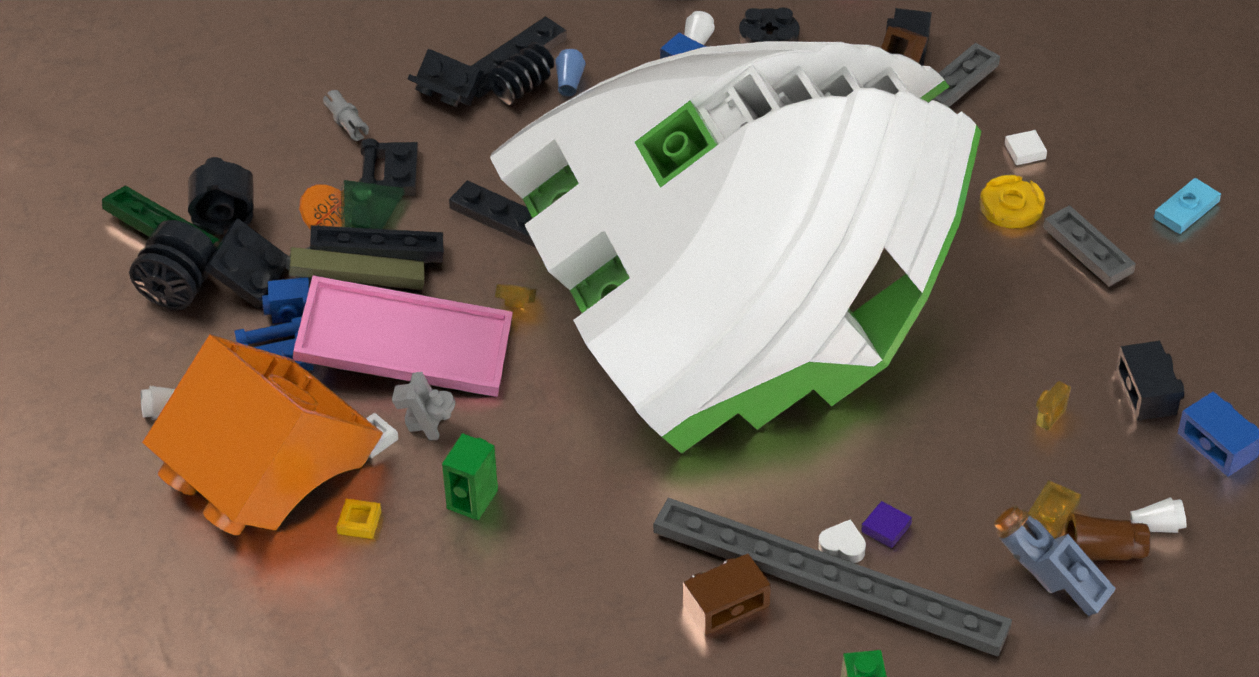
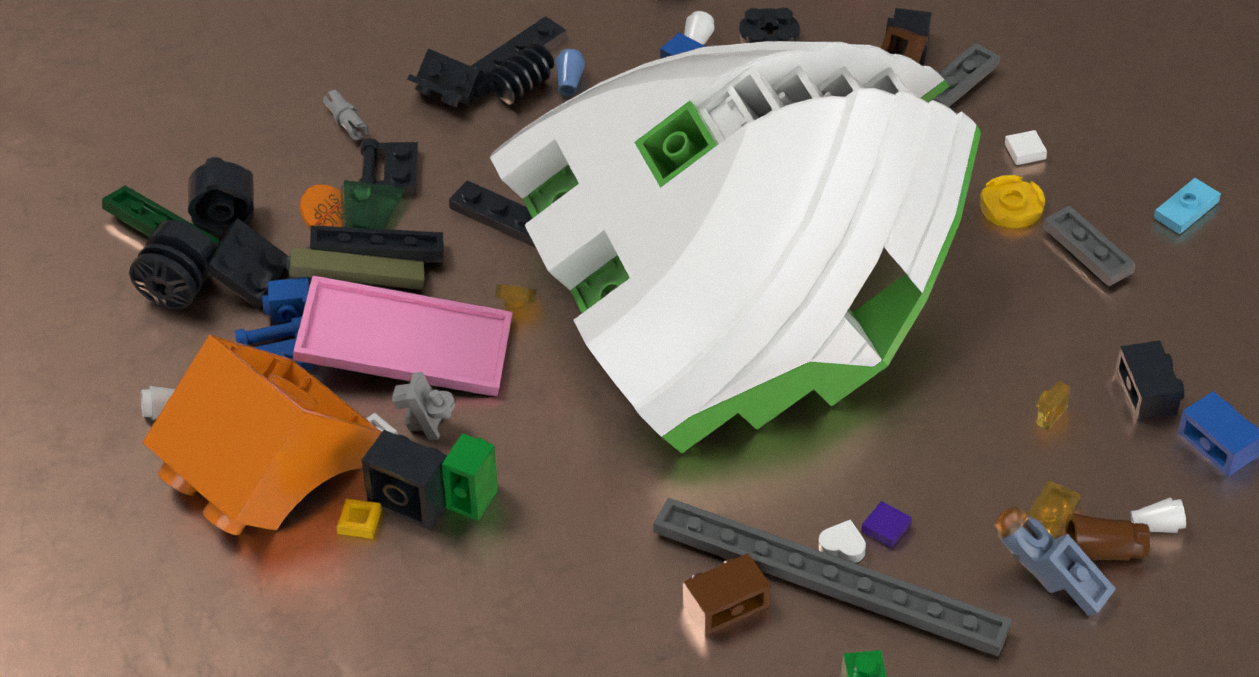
(405, 479): none -> black brick

